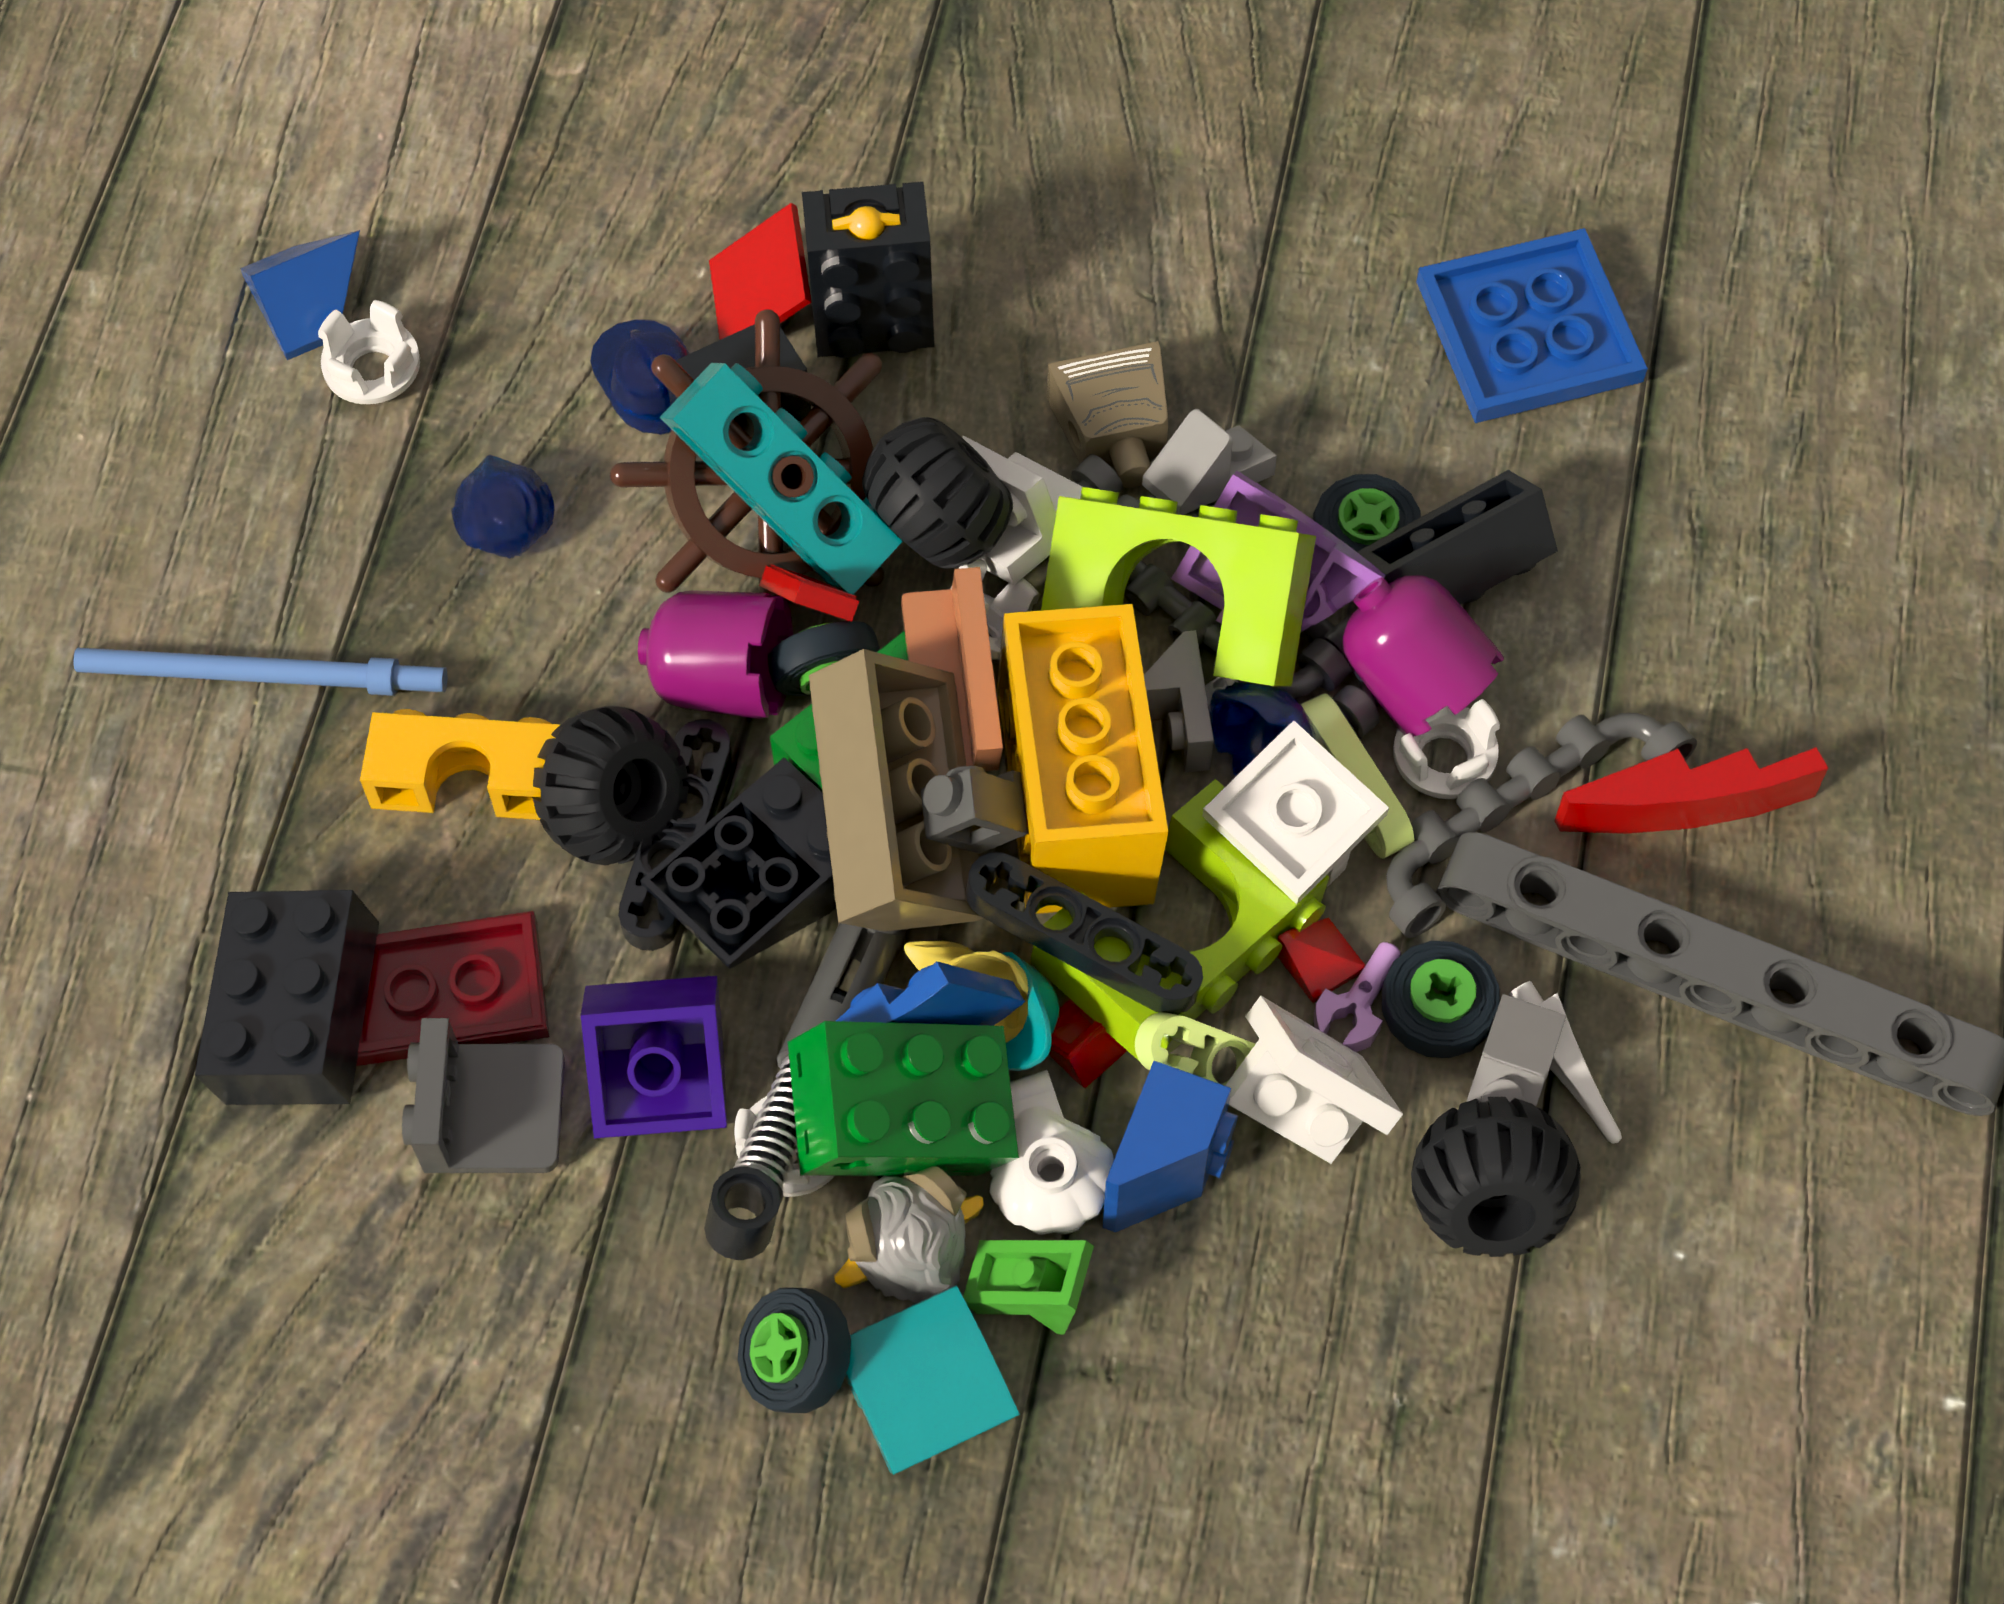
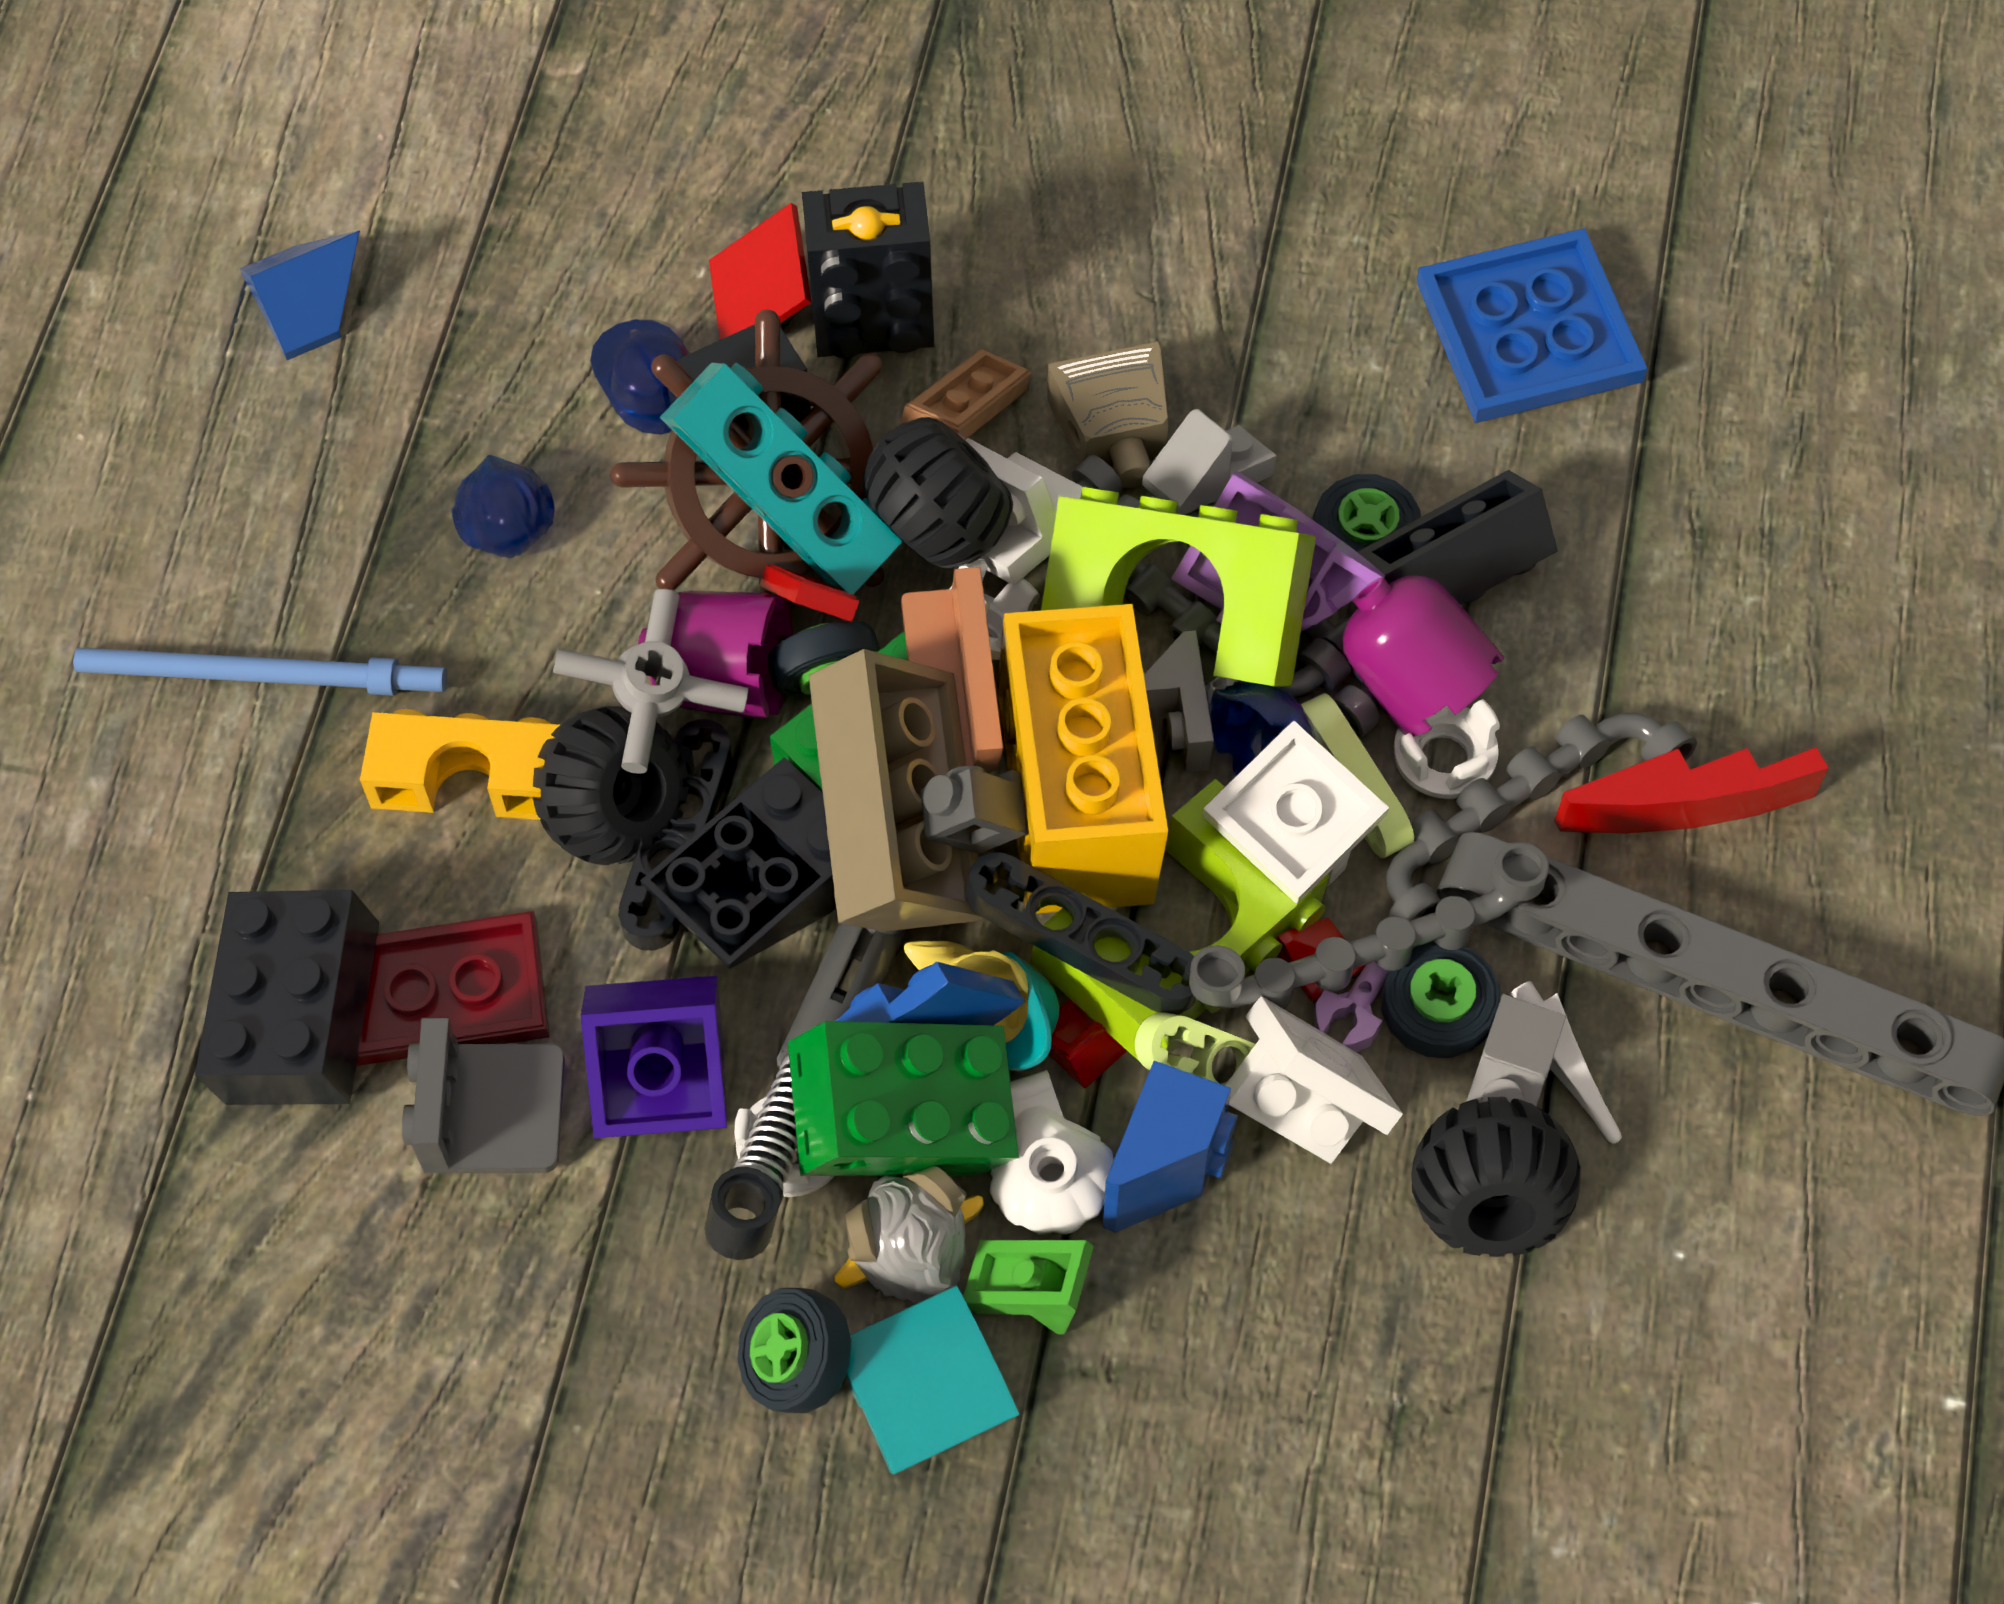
(348, 341): white piece -> none
(647, 701): none -> light grey bar
(970, 393): none -> medium nougat tile
(1219, 971): none -> dark grey bar

